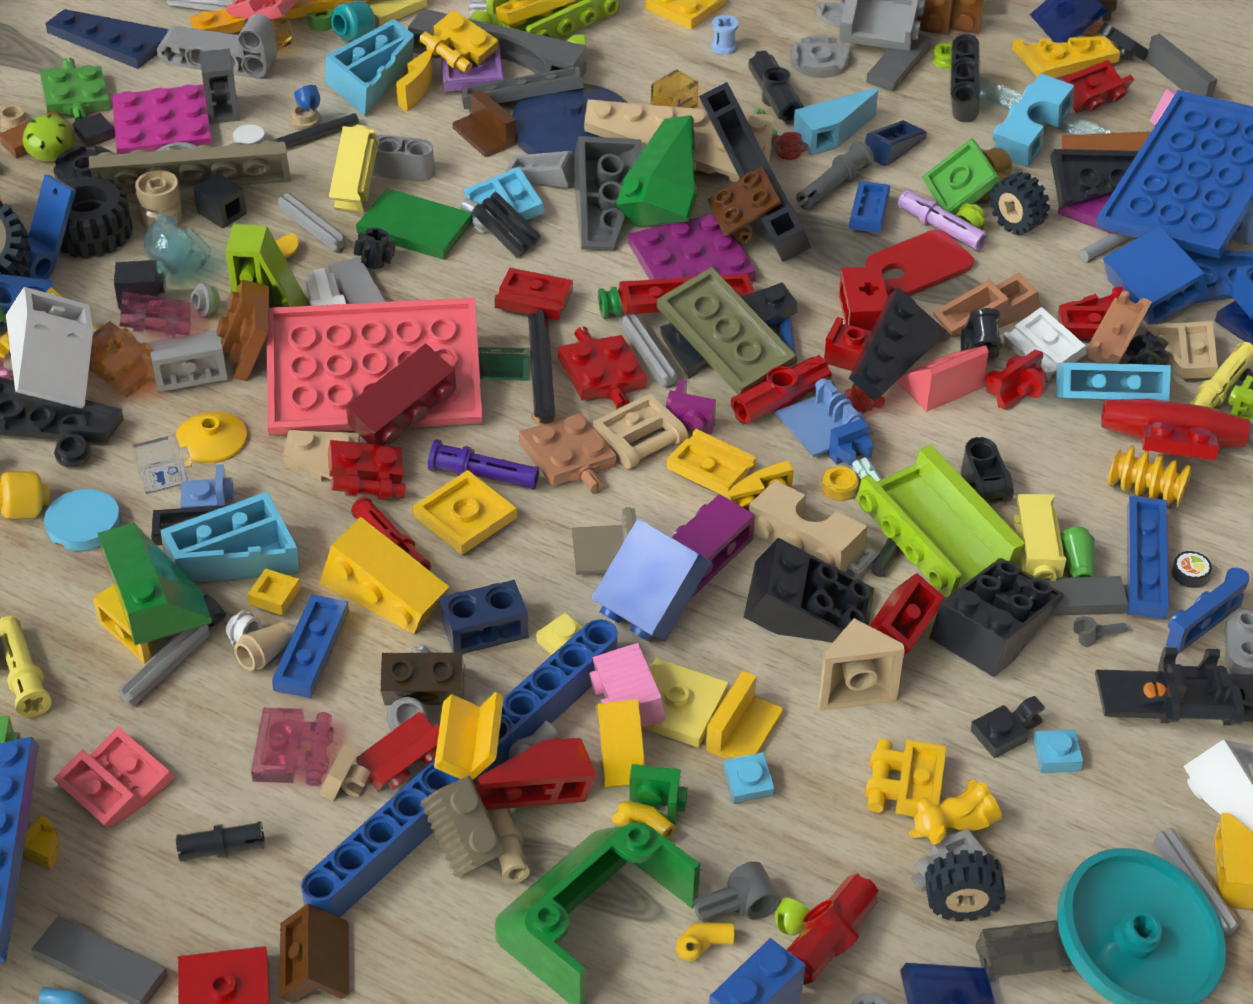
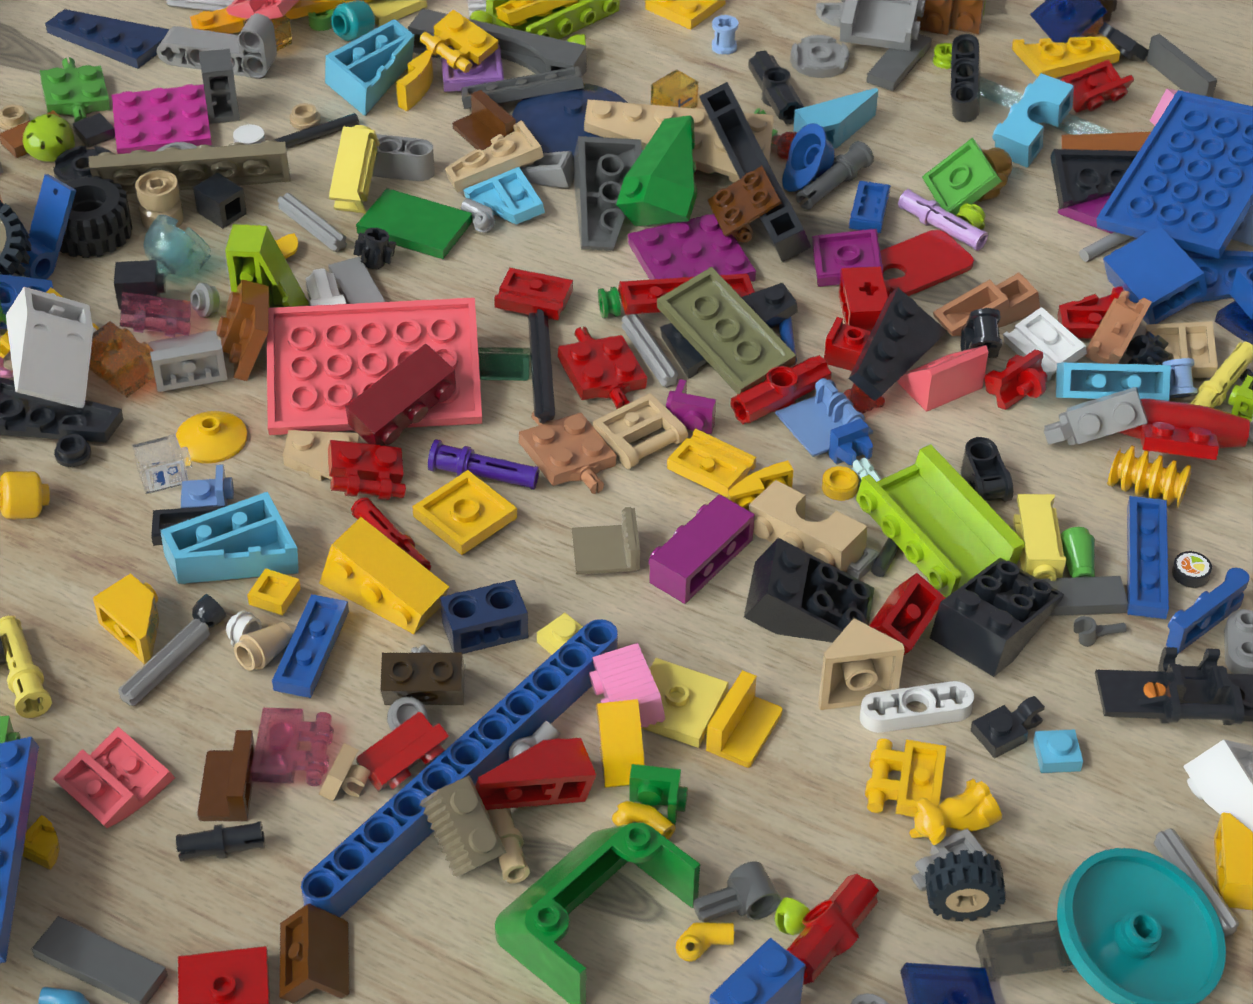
(78, 518): medium azure tile -> none
(150, 587): green wedge -> none
(228, 781): none -> reddish brown panel
(307, 97): blue hinge -> none
(468, 736): yellow panel -> none
(504, 154): none -> tan wing
(509, 221): black tile -> none
(650, 582): brick -> none
(748, 777): medium azure plate -> none
(808, 157): none -> blue piece
(844, 251): none -> magenta tile
(893, 141): dark blue slope -> none
(926, 694): none -> white beam
(1019, 203): black wheel -> none
(1098, 418): none -> light grey hinge
(1181, 378): none -> light blue bush

